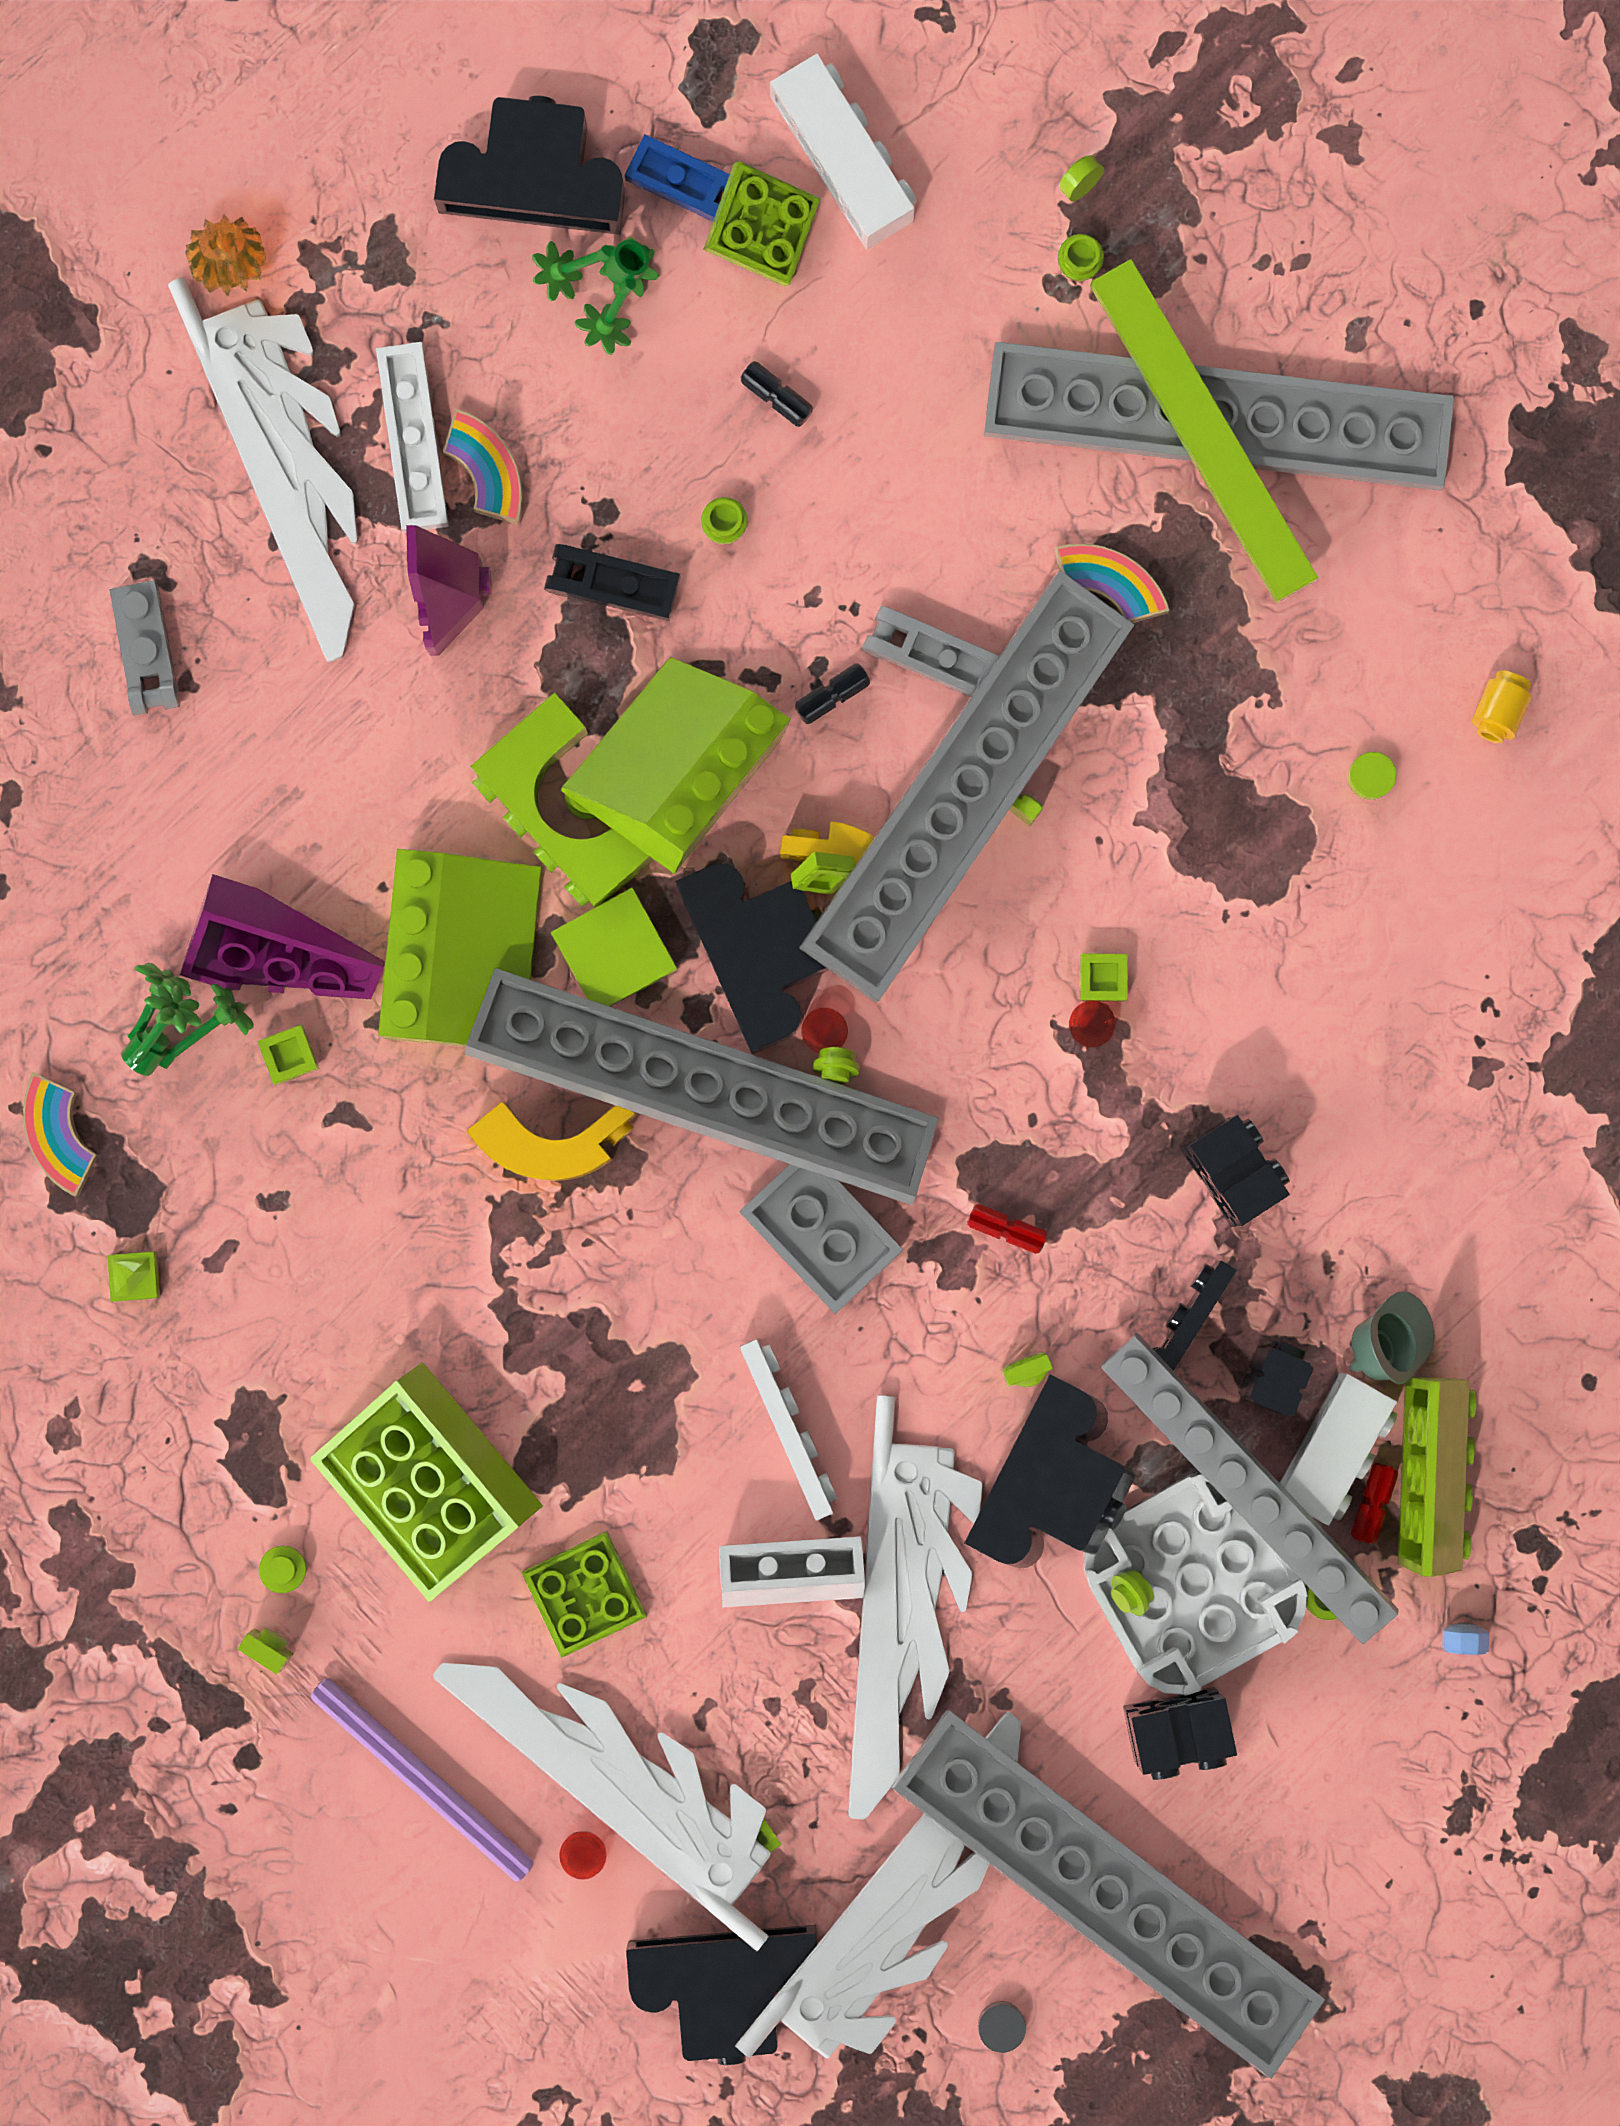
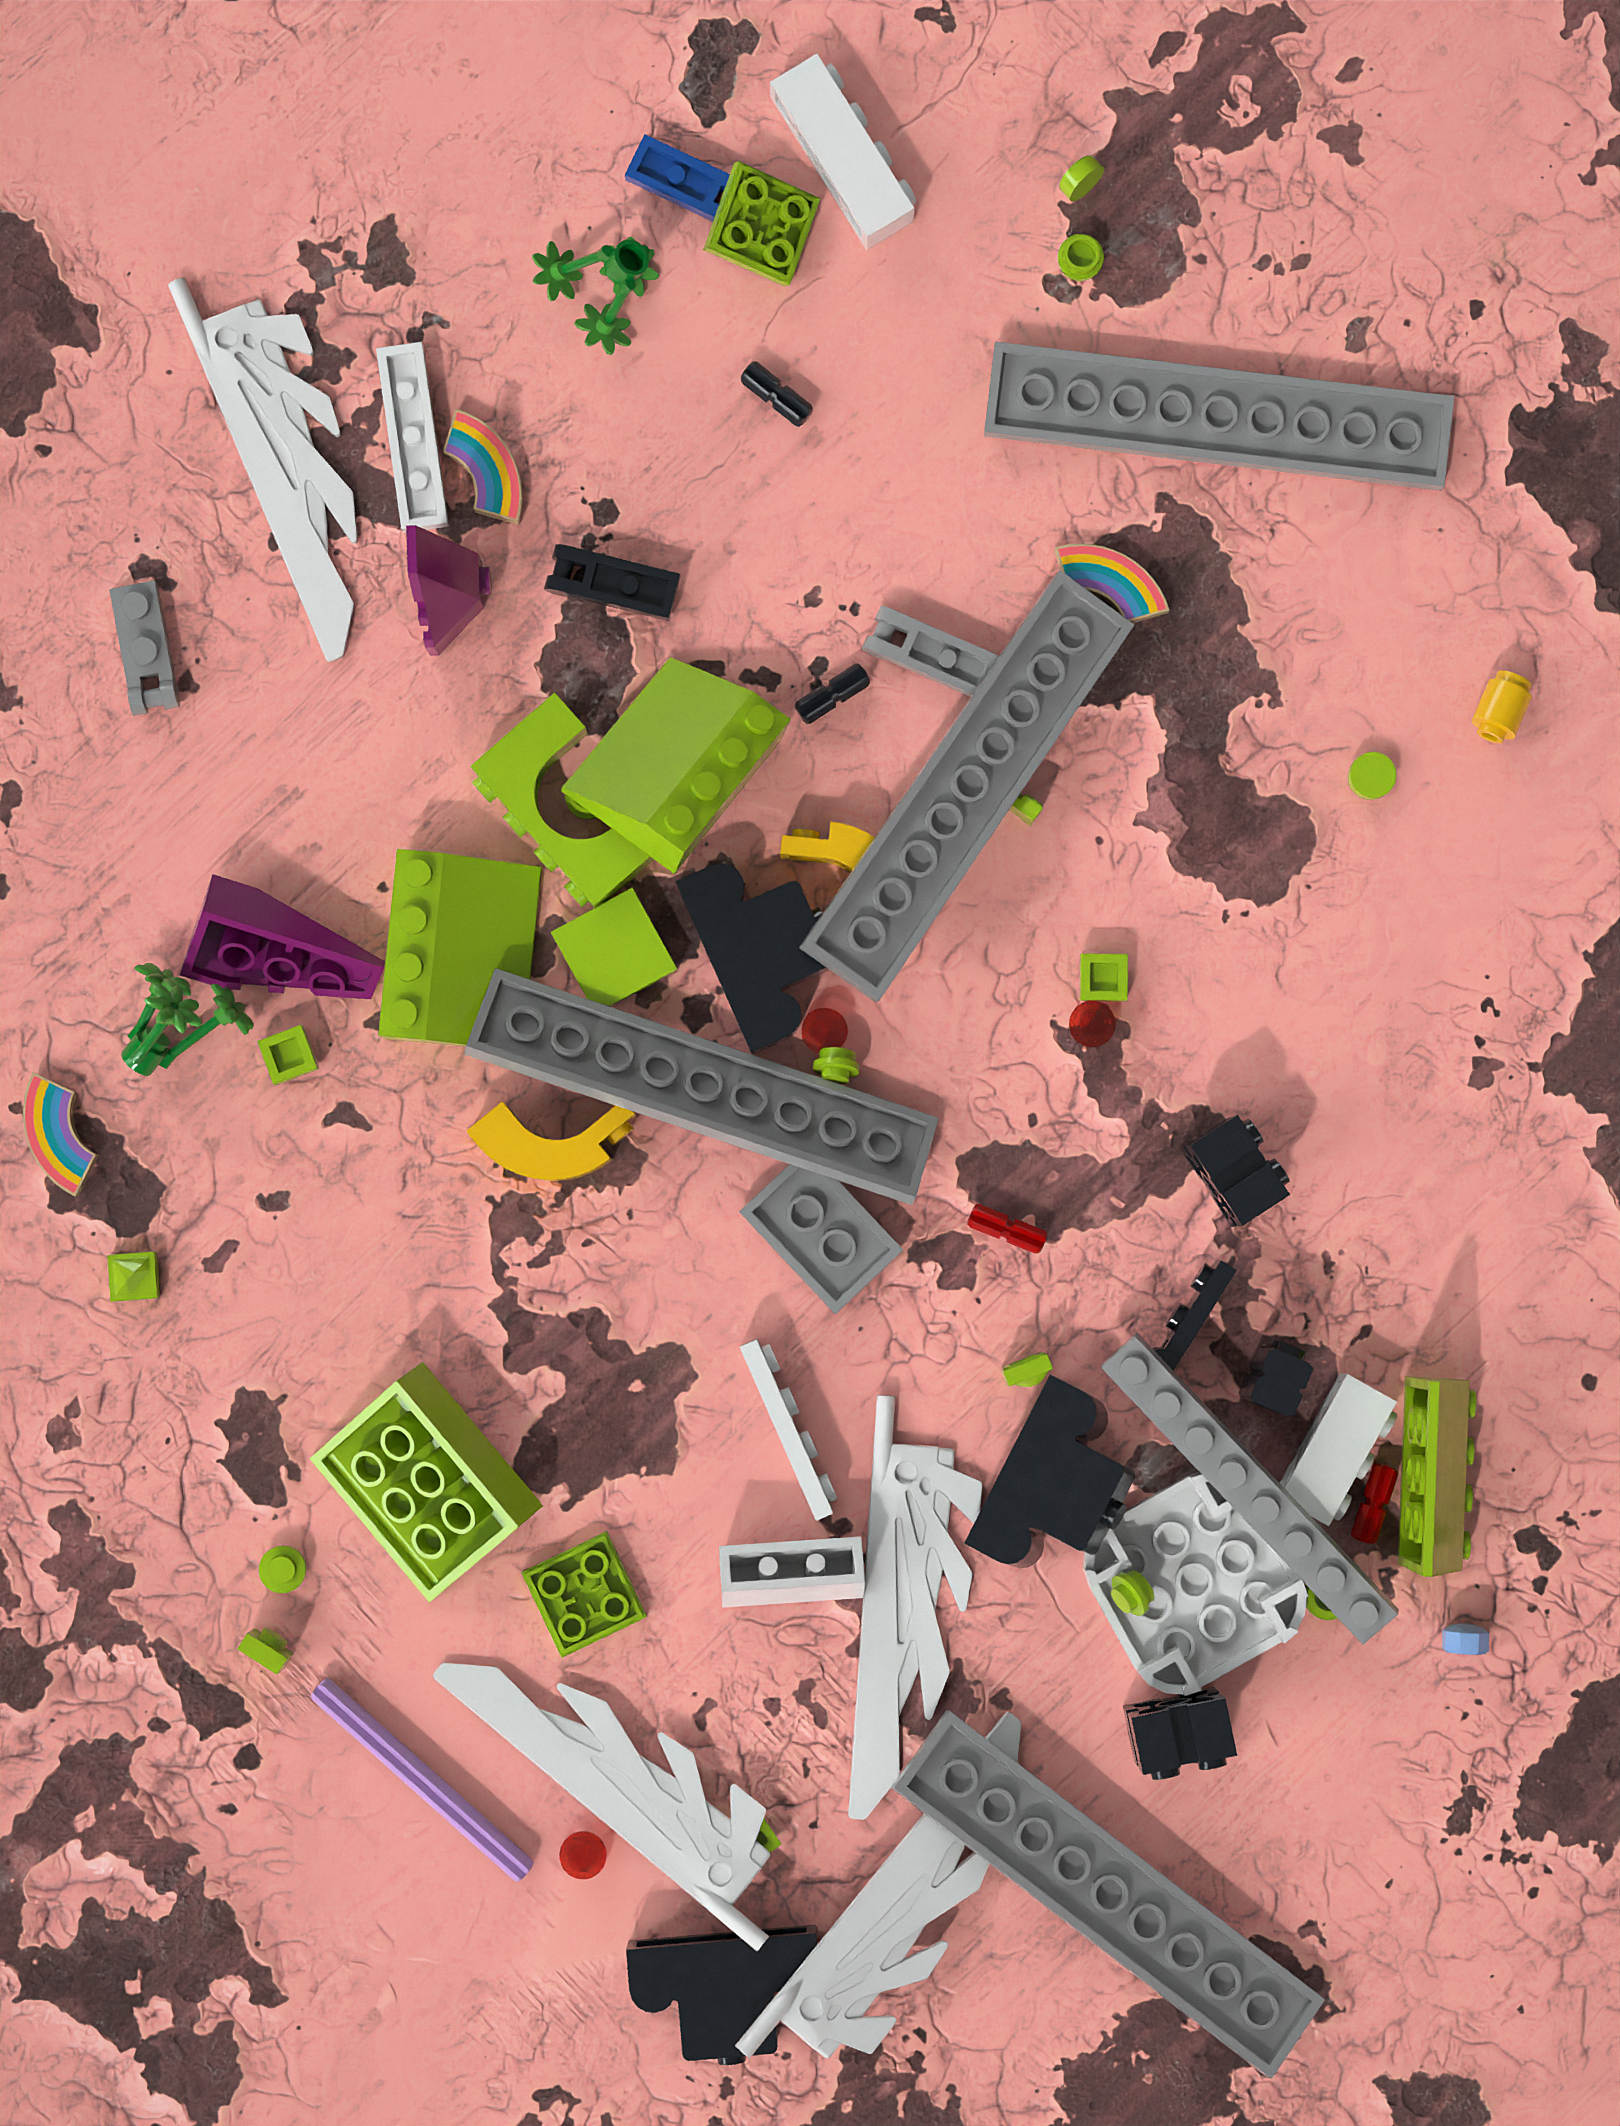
(225, 254): clear yellow gear -> none
(532, 171): black brick -> none
(724, 520): lime plate -> none
(822, 872): lime tile -> none
(1001, 2027): dark grey tile -> none
(1203, 431): lime tile -> none
(1393, 1339): sand green piece -> none

